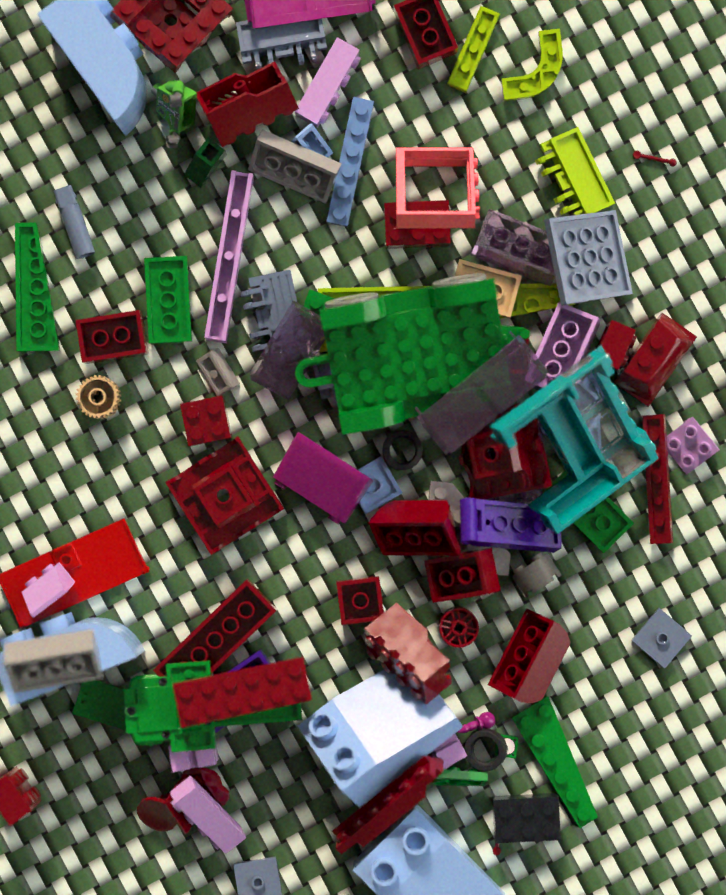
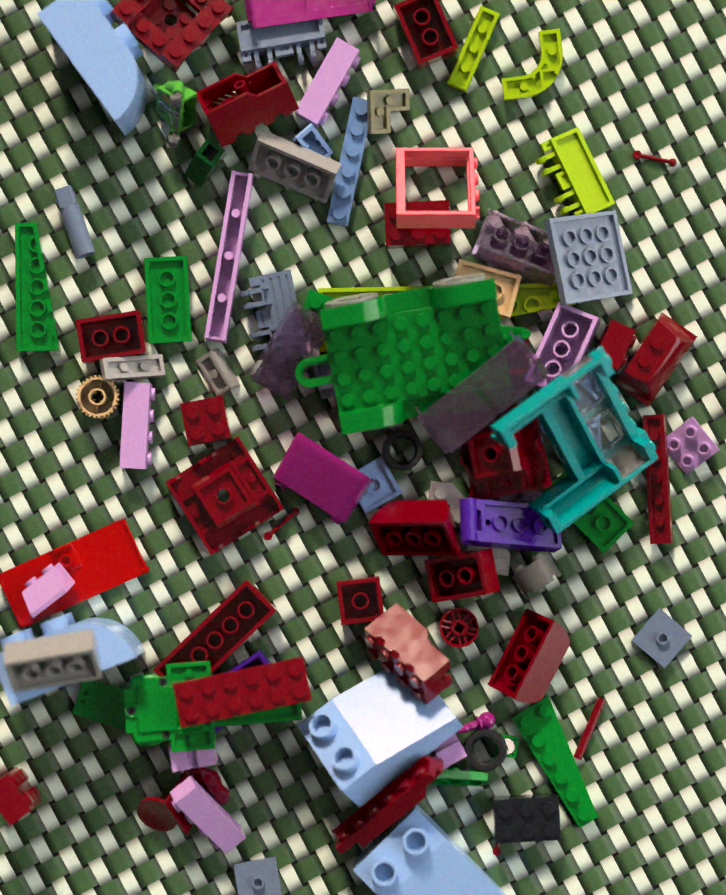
(132, 367): none -> light grey plate
(136, 425): none -> lavender brick
(268, 535): none -> dark red hinge
(379, 107): none -> olive plate
(589, 728): none -> dark red bar

